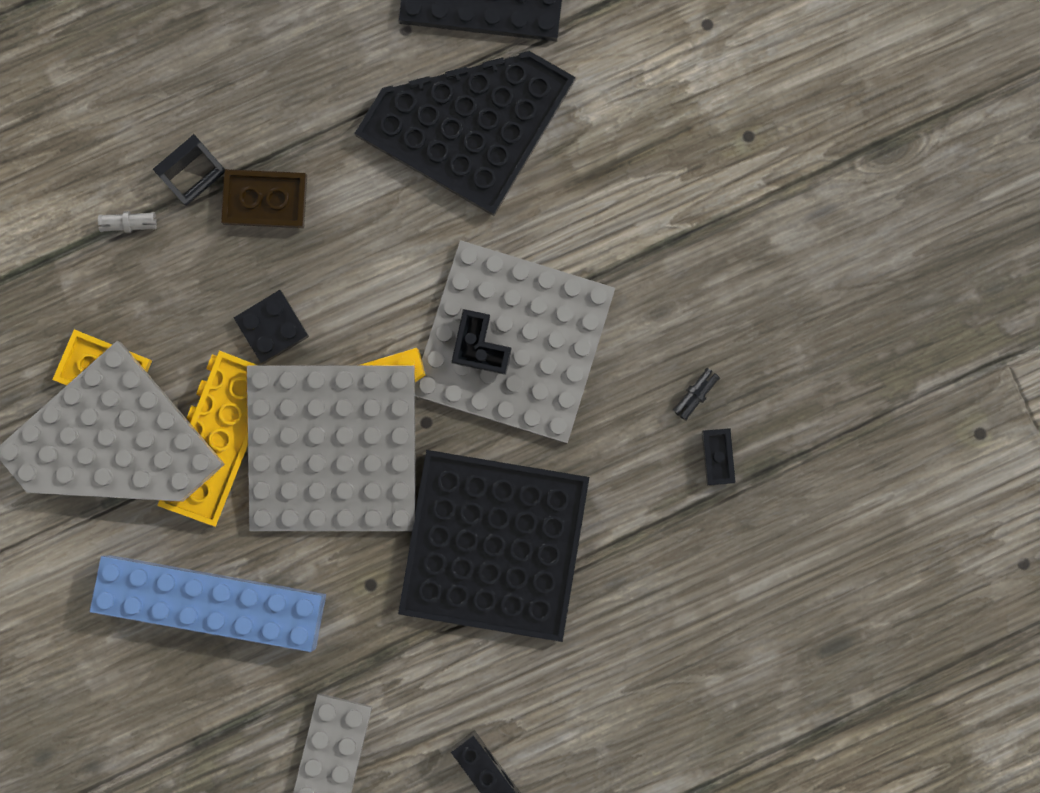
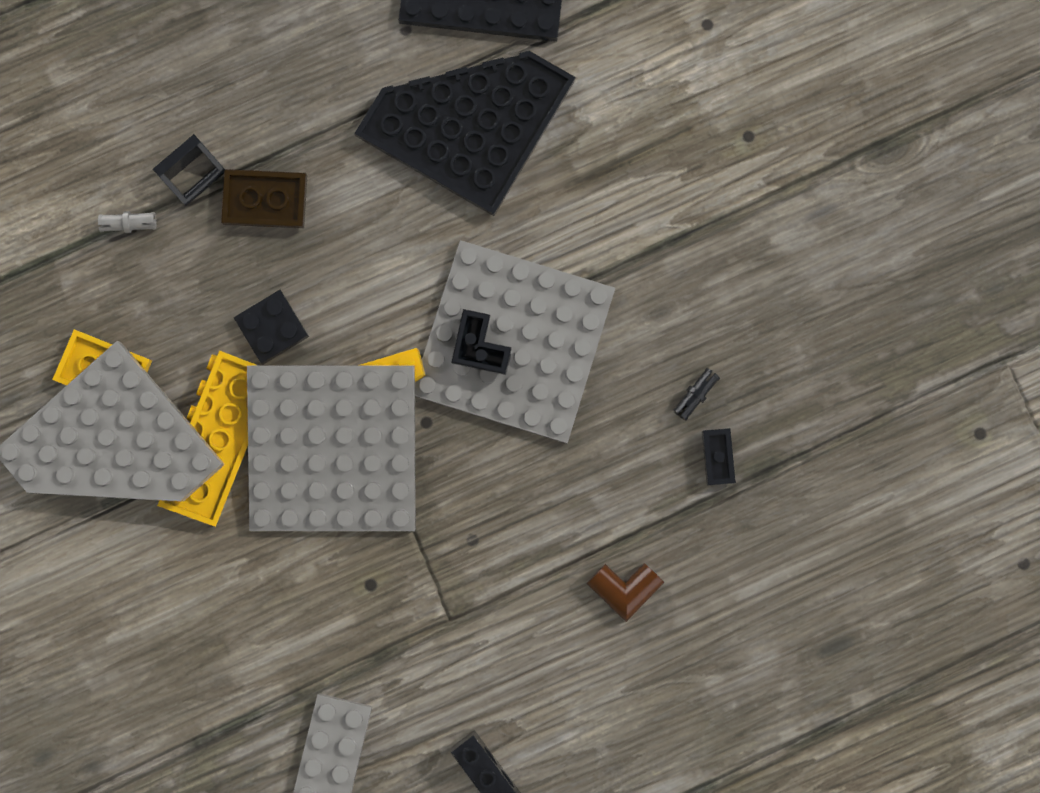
(208, 603): medium blue brick -> none
(494, 545): black plate -> none
(626, 596): none -> reddish brown brick

